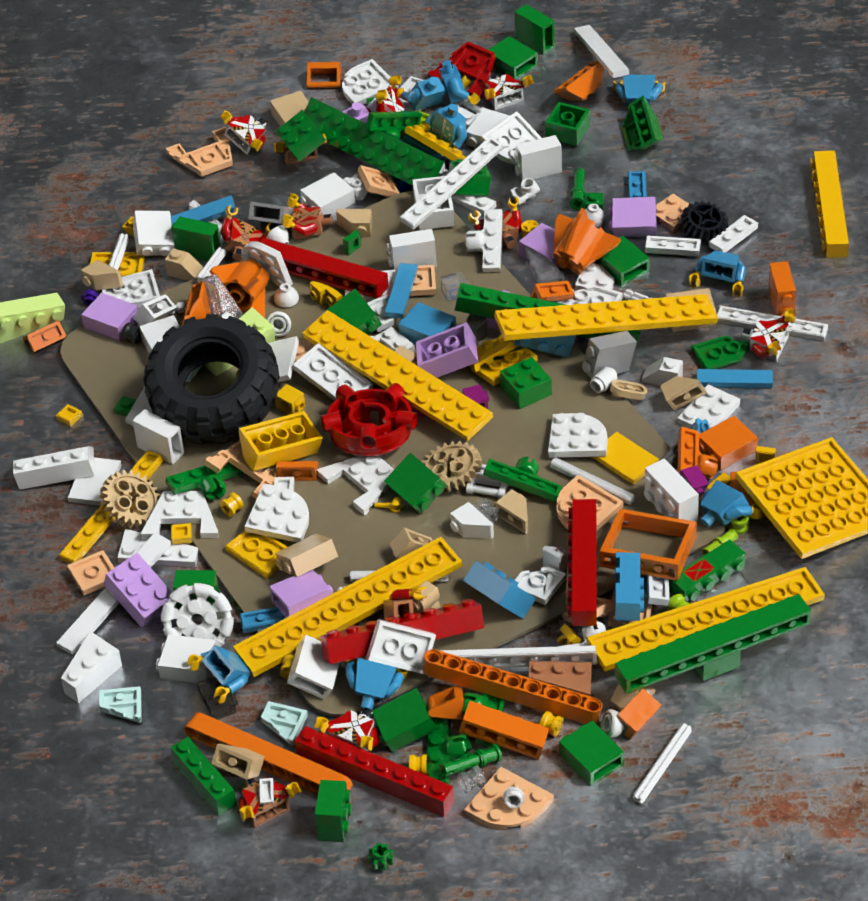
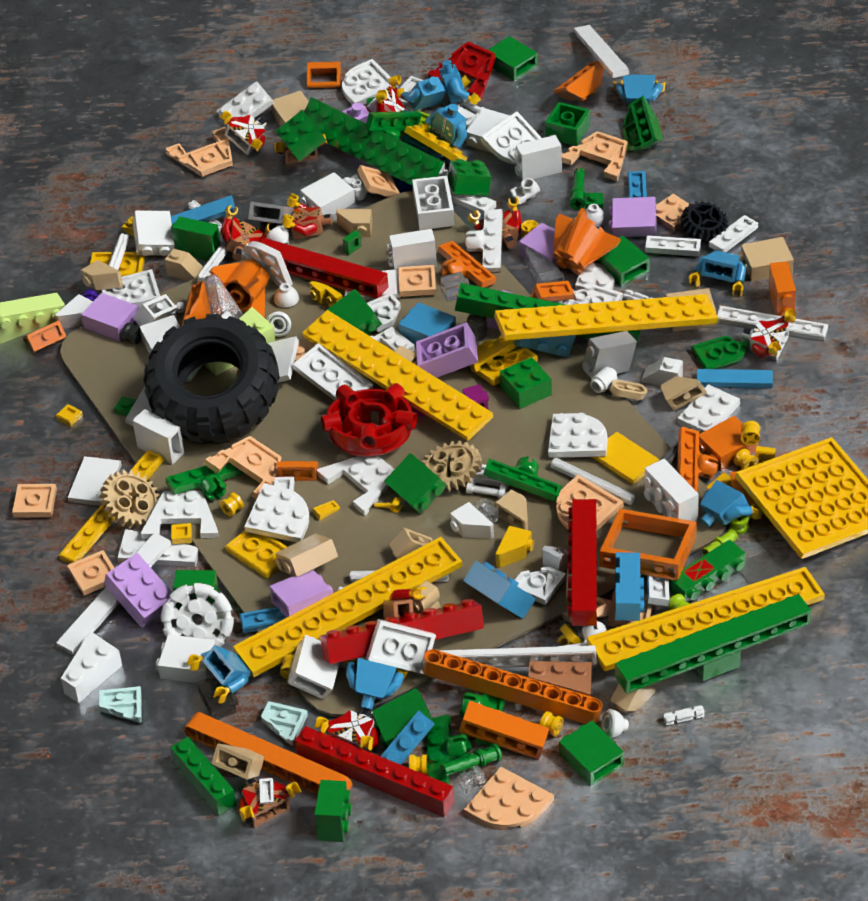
(34, 500): none -> light nougat plate
(54, 467): white slope -> none
(71, 313): none -> white slope
(249, 102): none -> white plate
(279, 440): yellow slope -> none
(290, 400): yellow brick -> none
(325, 509): none -> yellow piece
(380, 856): green gear -> none
(401, 290): dark azure tile -> none
(408, 738): none -> dark azure plate
(446, 703): orange tile -> none
(451, 183): white tile -> none
(461, 261): none -> orange plate
(505, 90): torso -> none
(513, 797): white plate -> none
(514, 546): none -> yellow slope
(534, 29): green brick -> none
(601, 148): none -> light nougat wing
(638, 712): orange panel -> none
(662, 763): white axle -> none
(683, 715): none -> white axle
(695, 479): magenta brick -> none
(700, 425): dark azure plate -> none
(745, 459): none -> yellow wheel
(750, 432): none -> yellow wheel
(759, 255): none -> tan brick
(830, 204): yellow brick -> none

